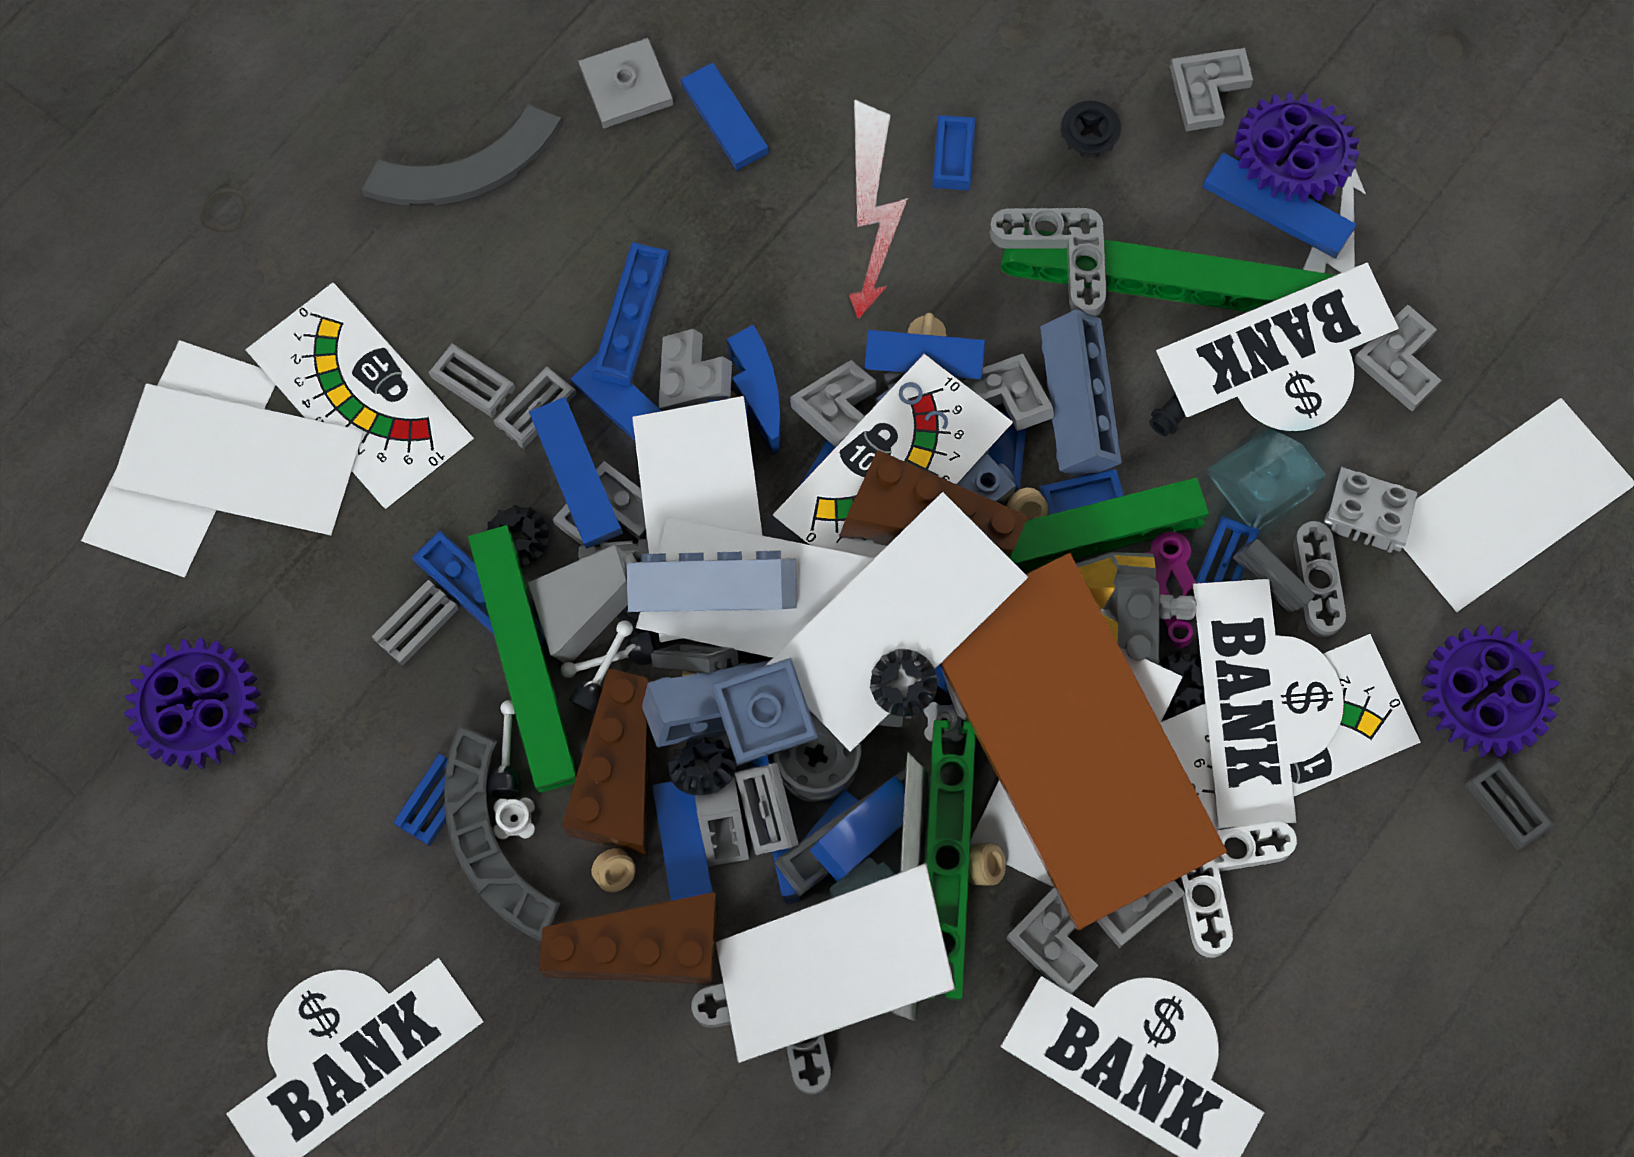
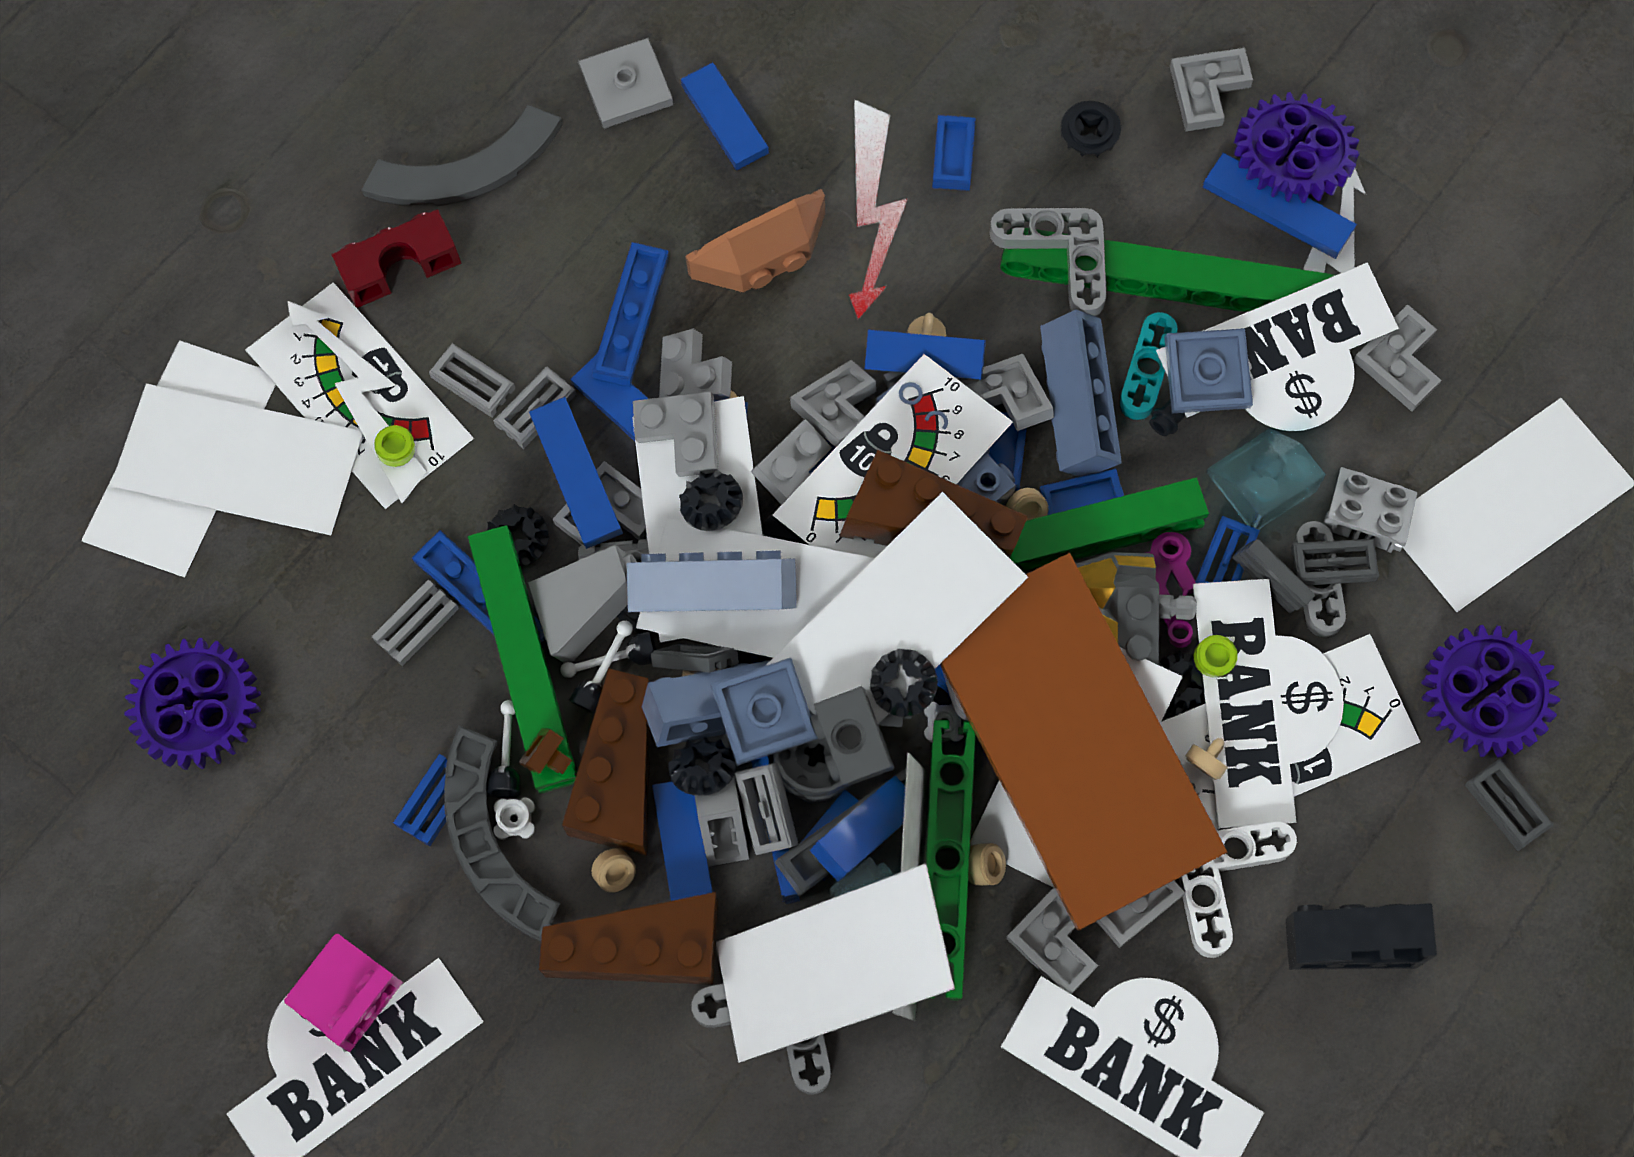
(342, 992): none -> dark pink bracket
(367, 262): none -> dark red arch
(394, 446): none -> lime tile
(401, 478): none -> white sticker
(544, 752): none -> reddish brown tile
(688, 421): none -> light grey plate
(711, 516): none -> black gear
(757, 384): blue slope -> none
(761, 247): none -> nougat wedge
(791, 461): none -> light grey plate
(870, 756): none -> dark grey brick
(1136, 376): none -> teal beam
(1206, 760): none -> tan tile
(1208, 370): none -> sand blue tile
(1215, 656): none -> lime tile
(1335, 577): none -> dark grey tile
(1361, 937): none -> black wedge

